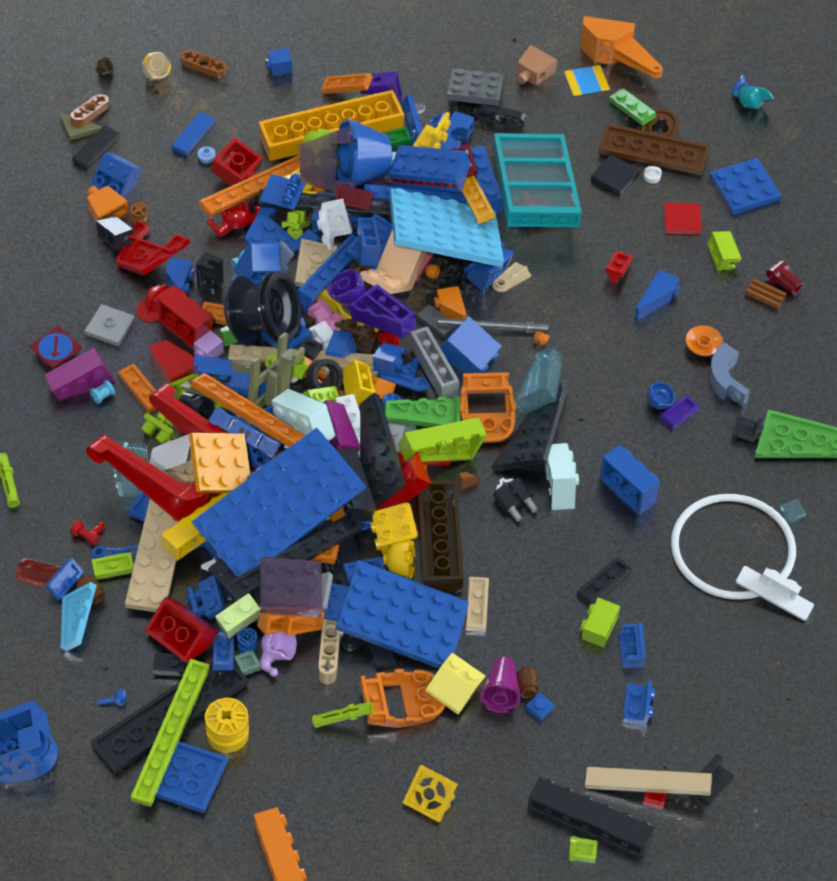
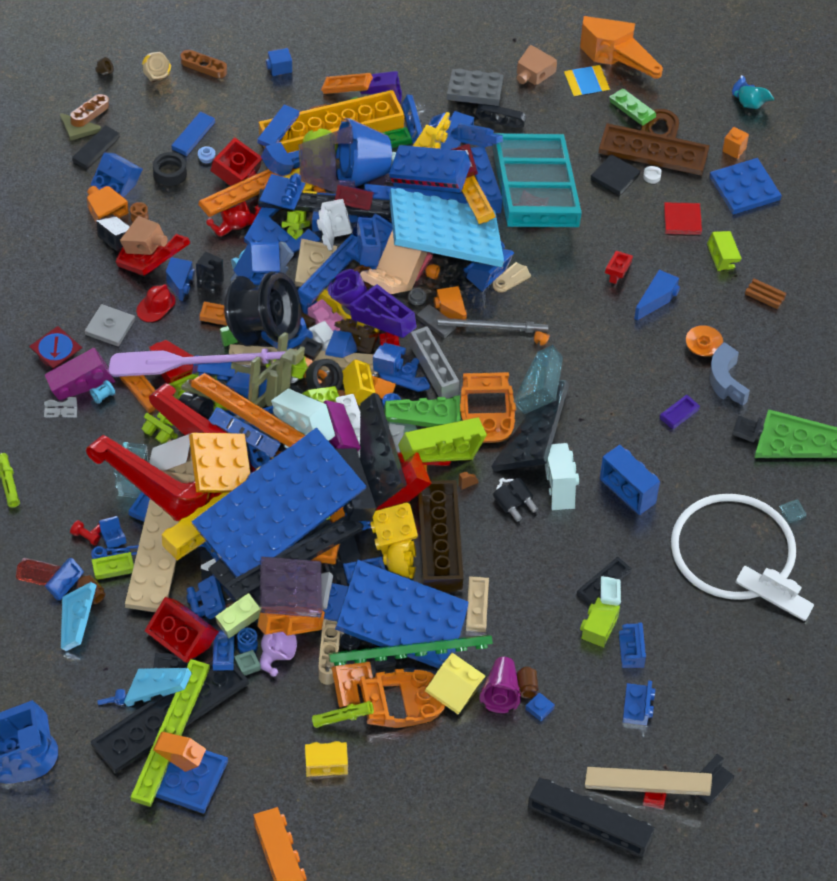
(71, 402): none -> light grey piece
(112, 532): none -> blue bracket
(143, 237): none -> nougat torso
(155, 682): none -> medium azure wing
(162, 361): none -> lavender piece
(169, 158): none -> black tyre
(179, 750): none -> orange slope
(183, 316): red brick -> none
(209, 345): lavender brick -> none
(227, 725): yellow wheel -> none
(278, 126): none -> blue tile
(278, 160): none -> blue brick
(326, 759): none -> yellow brick
(346, 681): none -> orange plate
(401, 651): none -> green plate
(417, 296): none -> dark grey plate
(449, 786): yellow piece -> none
(470, 347): slope -> none
(477, 135): none -> blue hinge
(582, 850): lime tile -> none
(610, 591): none -> light aqua tile
(660, 395): blue hair -> none
(735, 142): none -> orange brick
(781, 274): dark red piece -> none

